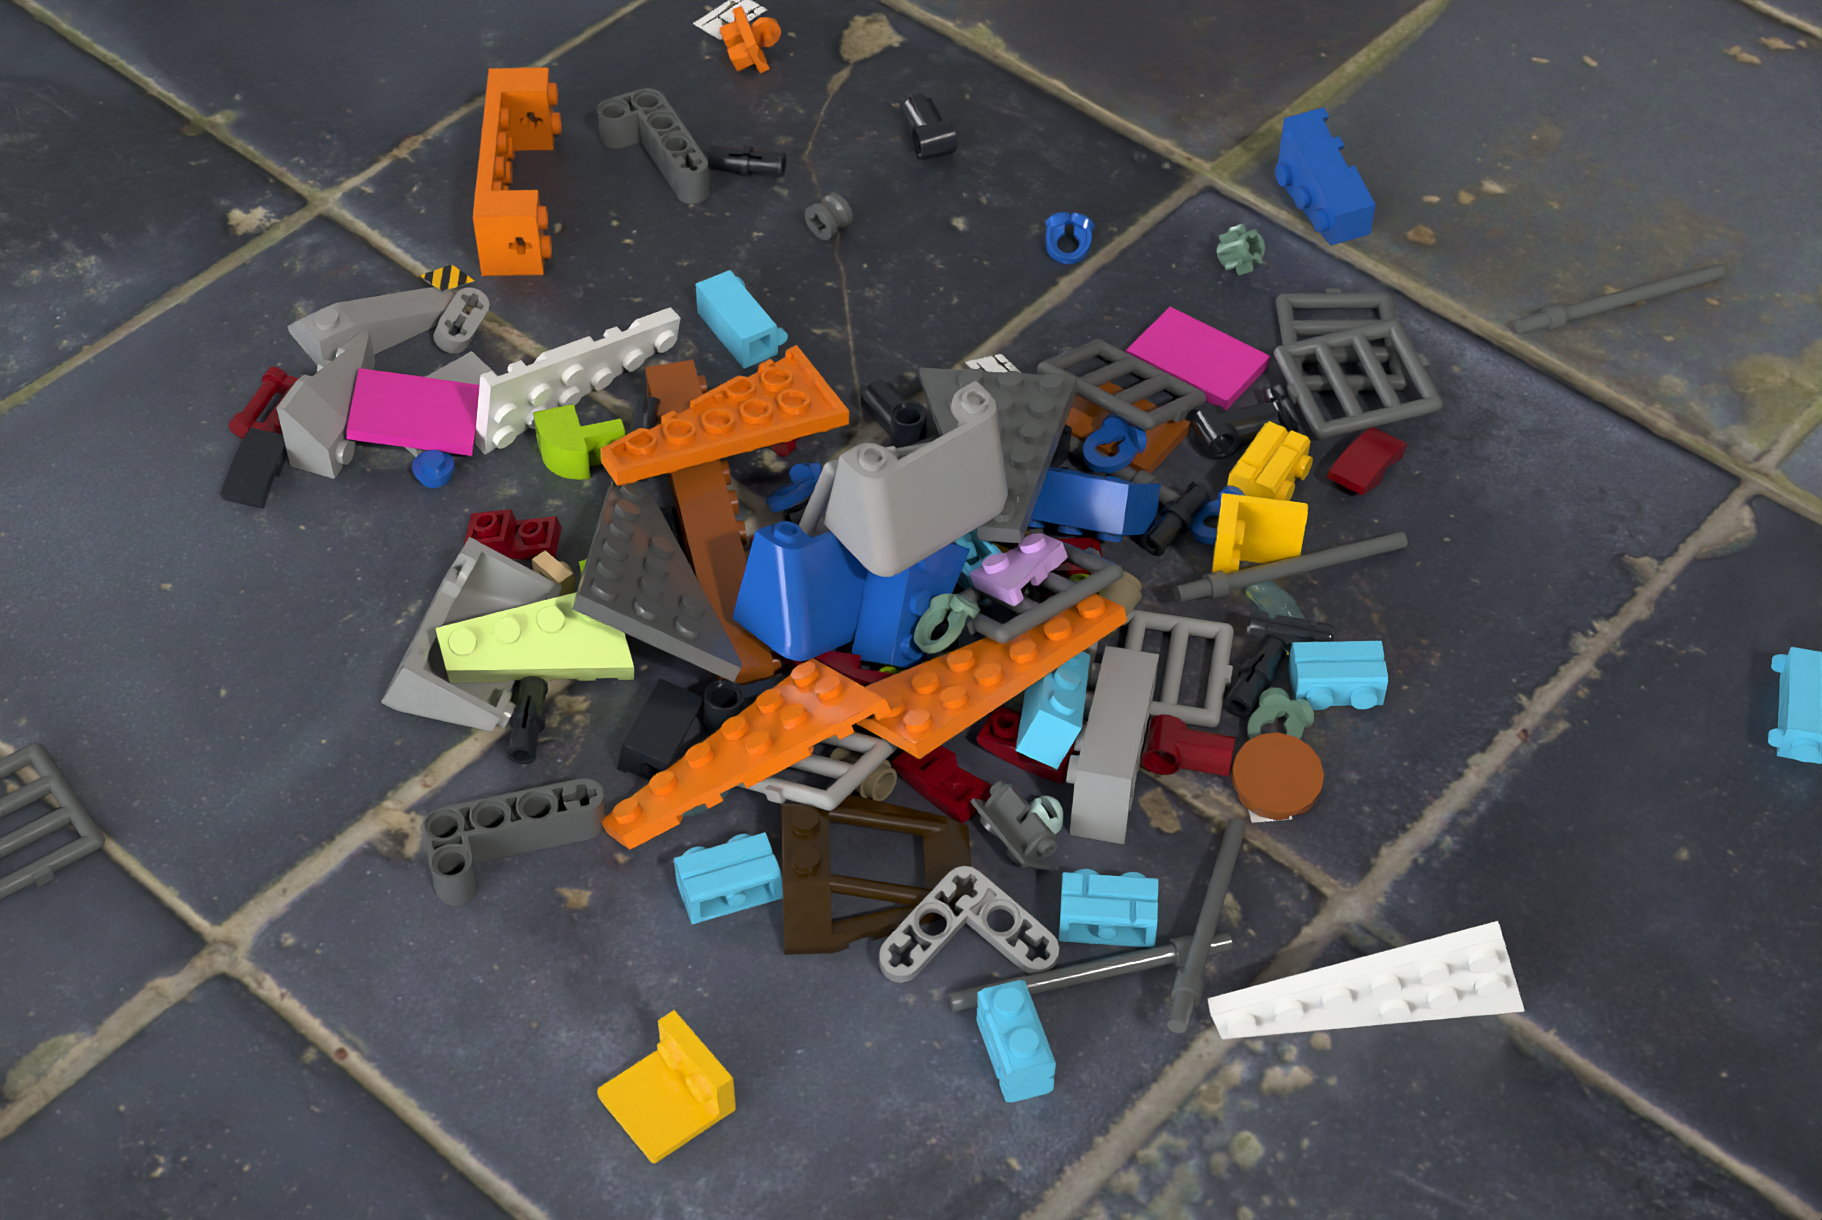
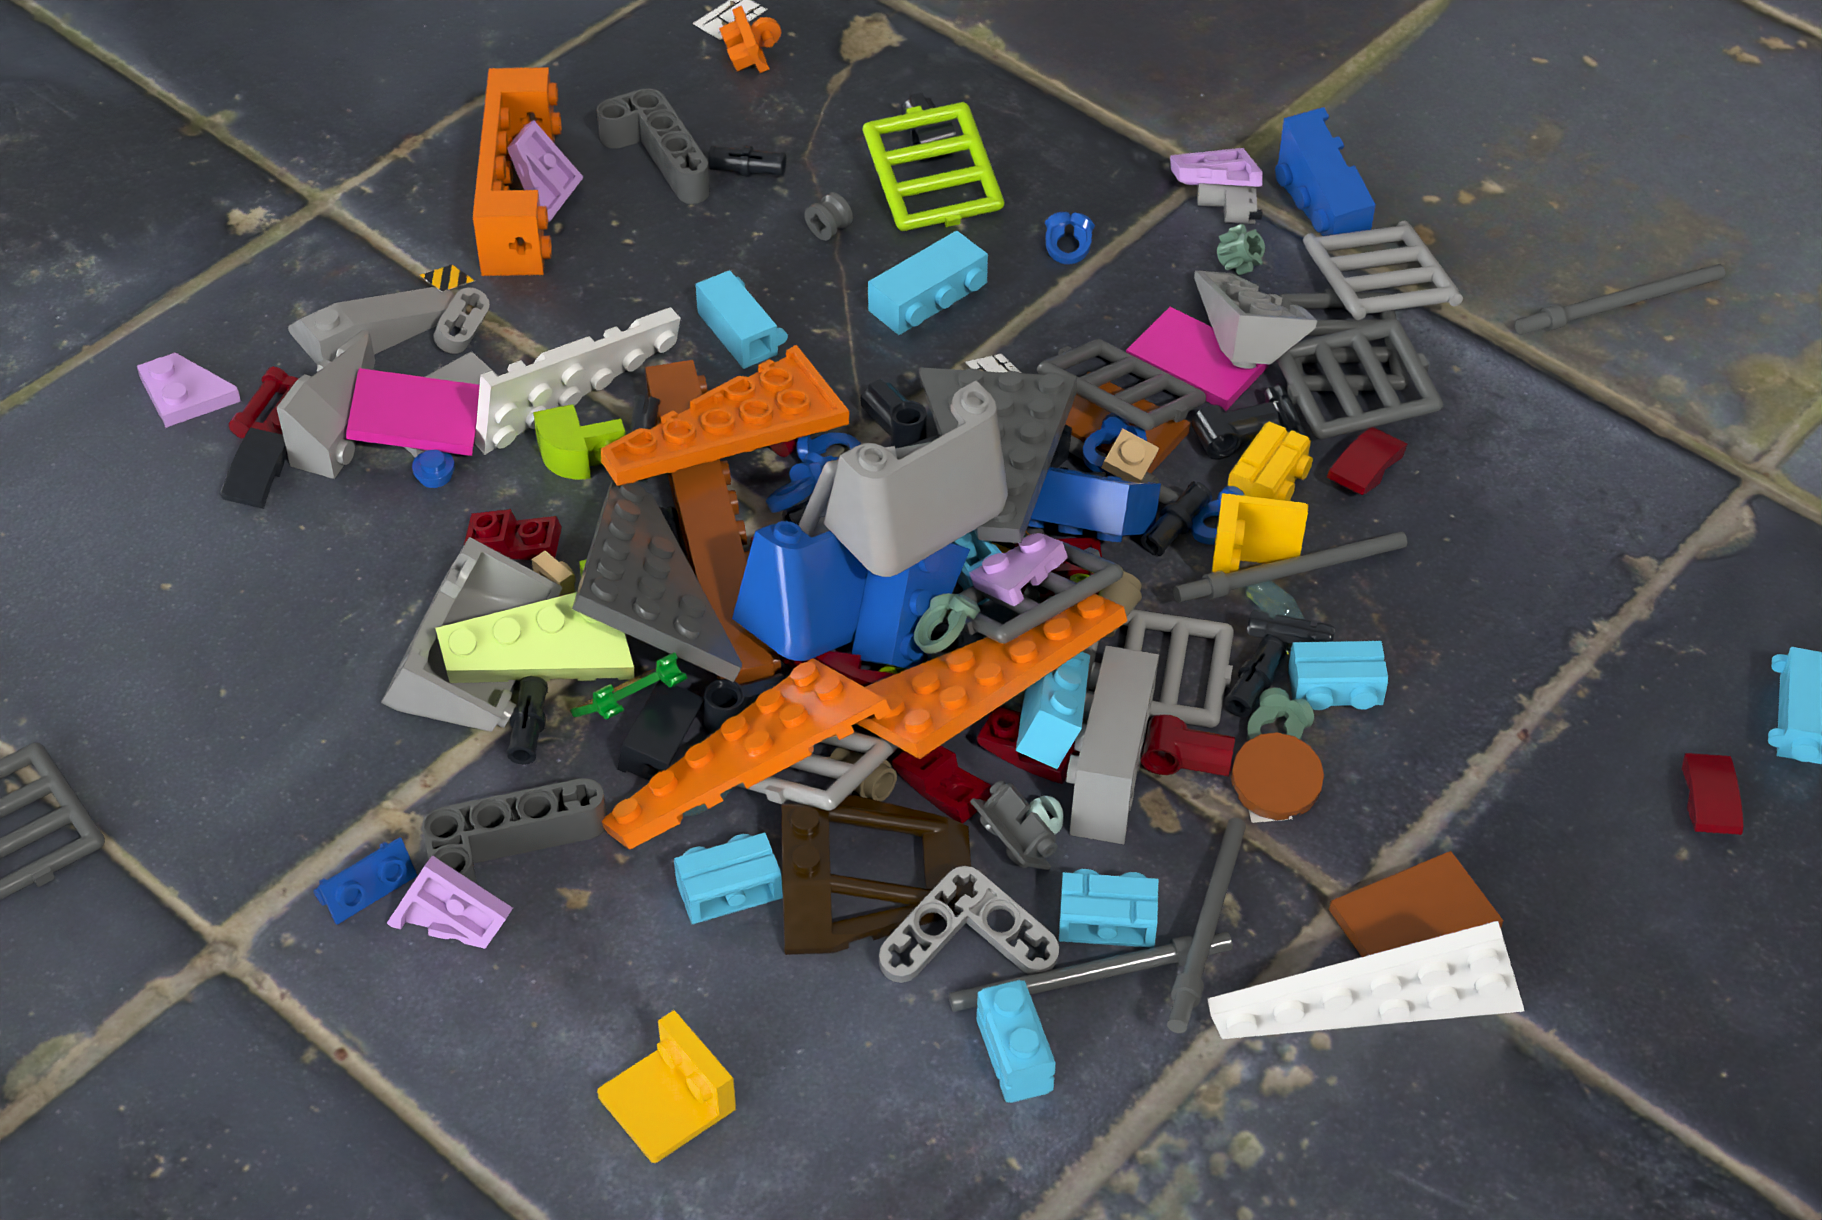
(184, 388): none -> lavender wing
(366, 881): none -> blue hinge
(451, 906): none -> lavender wing
(543, 167): none -> lavender wing
(606, 698): none -> green flag
(810, 450): none -> blue piece
(894, 191): none -> lime bar
(927, 282): none -> medium azure brick
(1130, 457): none -> tan plate
(1217, 167): none -> lavender wing
(1238, 201): none -> light grey piece
(1250, 323): none -> light grey wedge
(1413, 906): none -> dark orange tile
(1415, 251): none -> light grey bar
(1714, 793): none -> dark red slope

